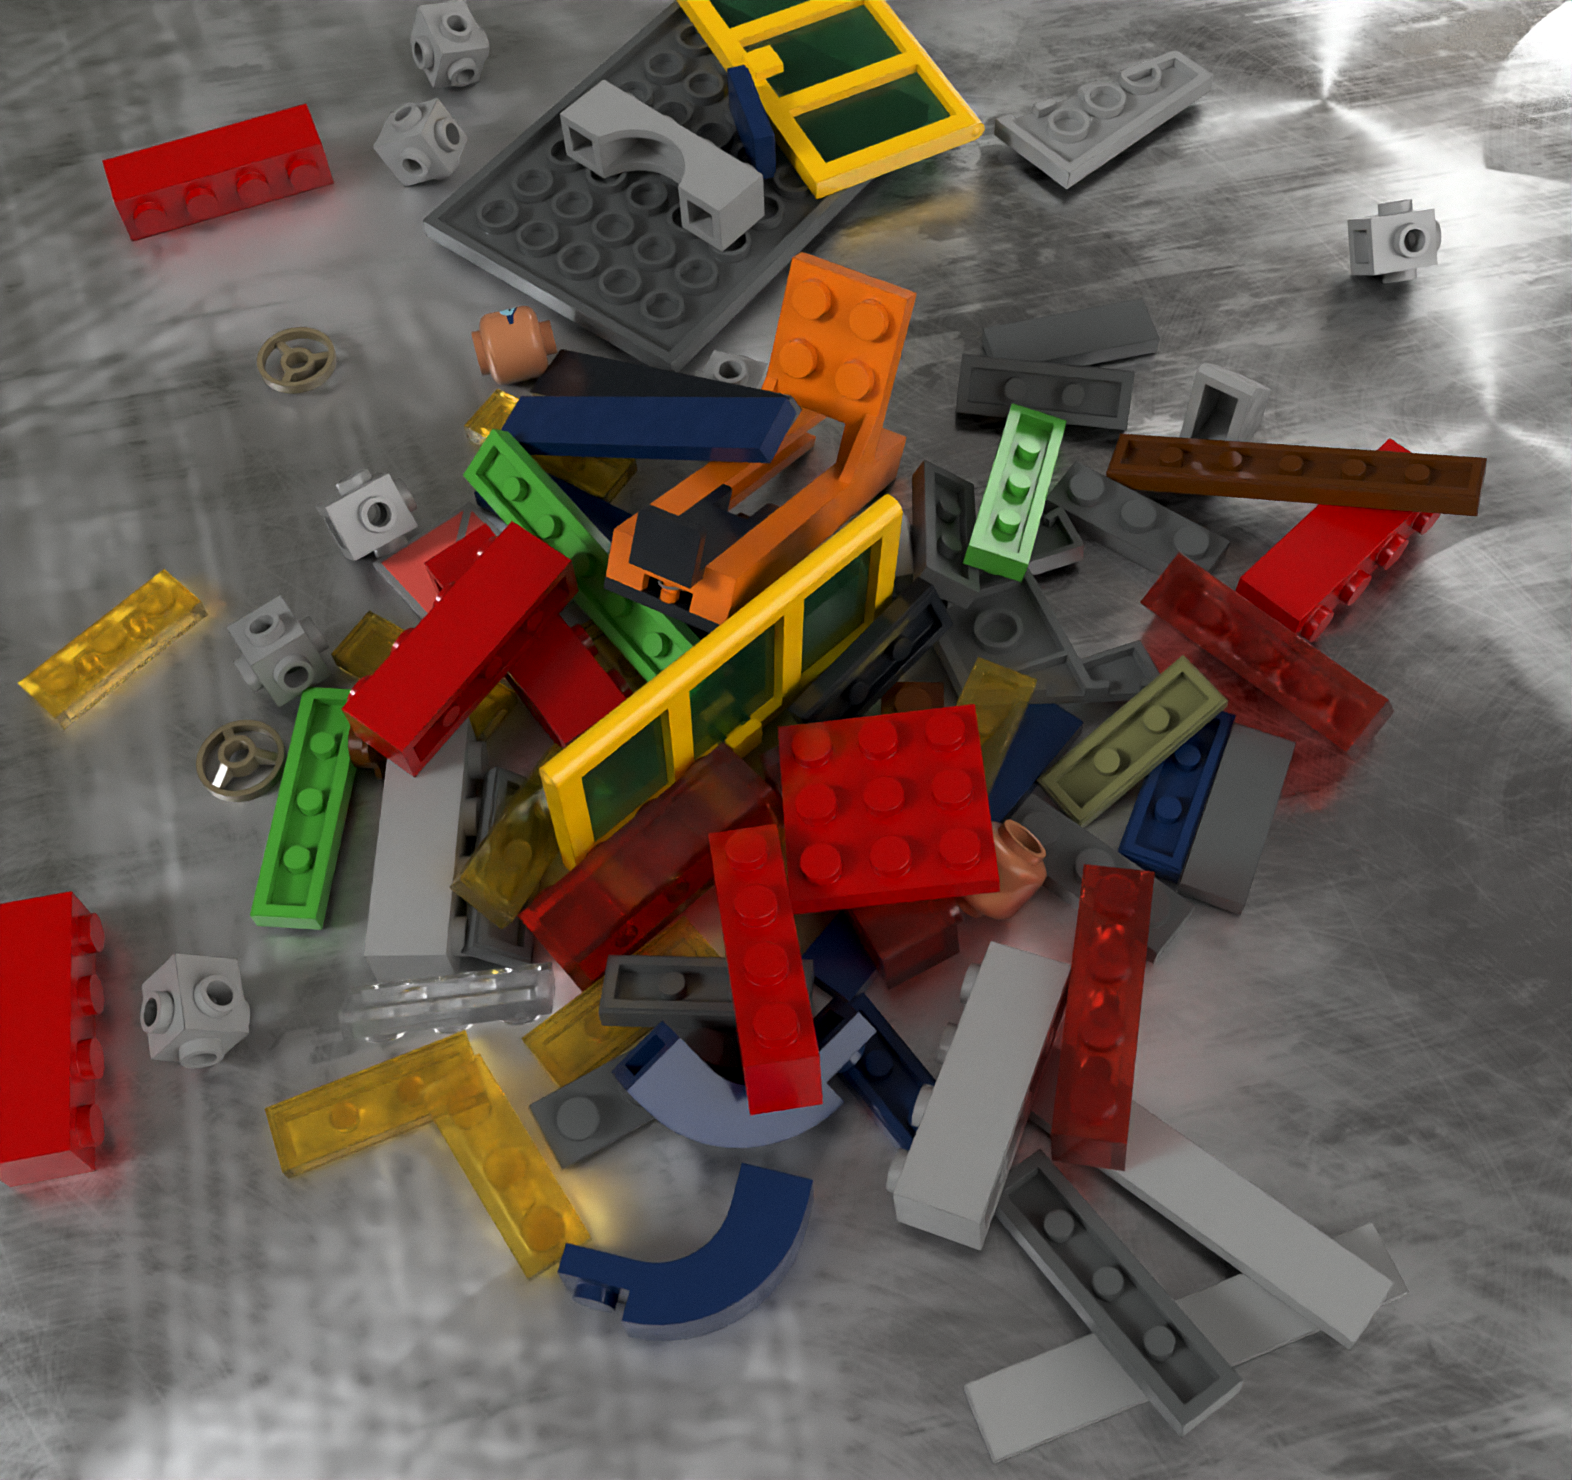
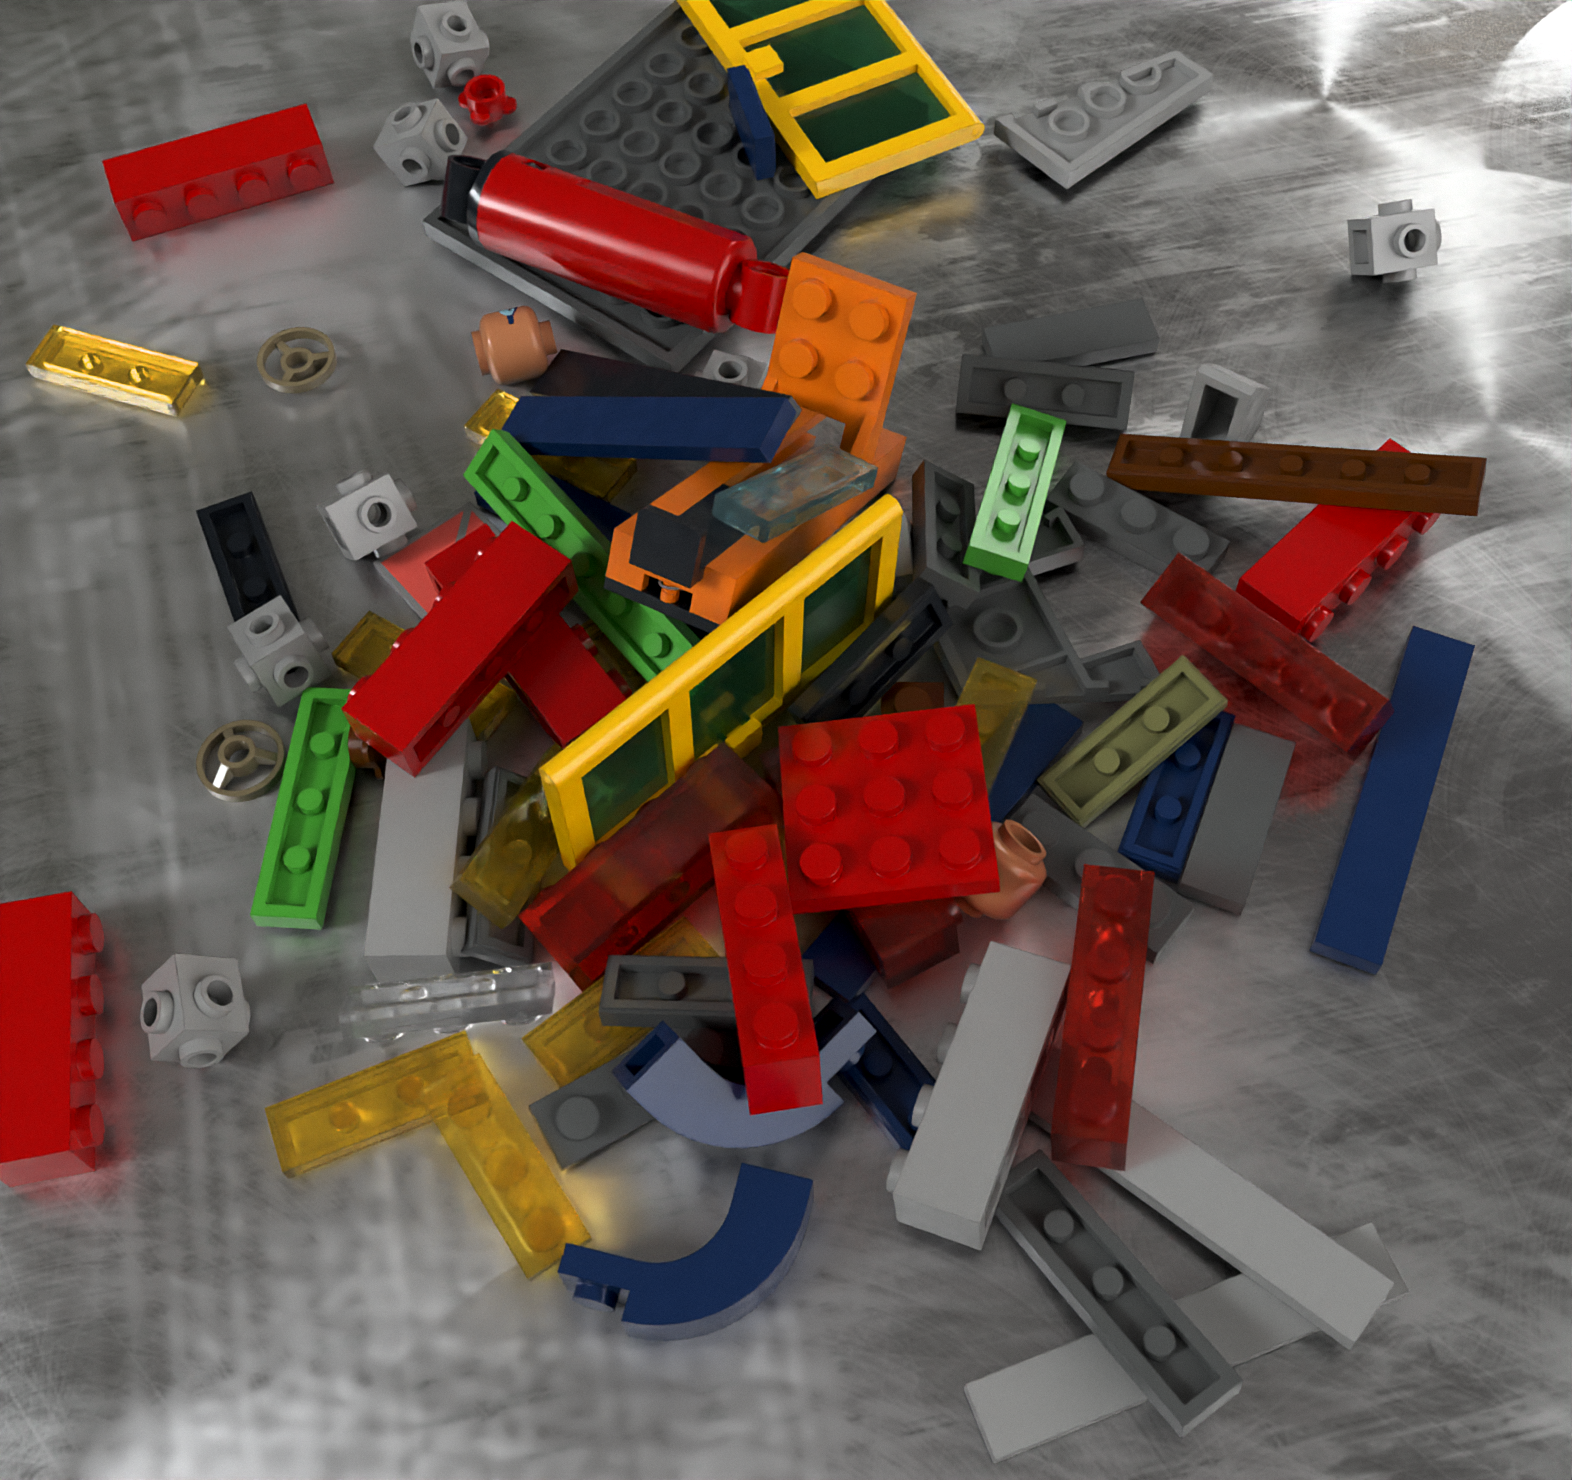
(113, 649): clear yellow plate -> none
(115, 370): none -> clear yellow tile
(244, 555): none -> black tile
(486, 99): none -> red plate
(614, 242): none -> red piece
(620, 134): light grey arch -> none
(793, 492): none -> clear light blue tile
(1392, 802): none -> dark blue tile

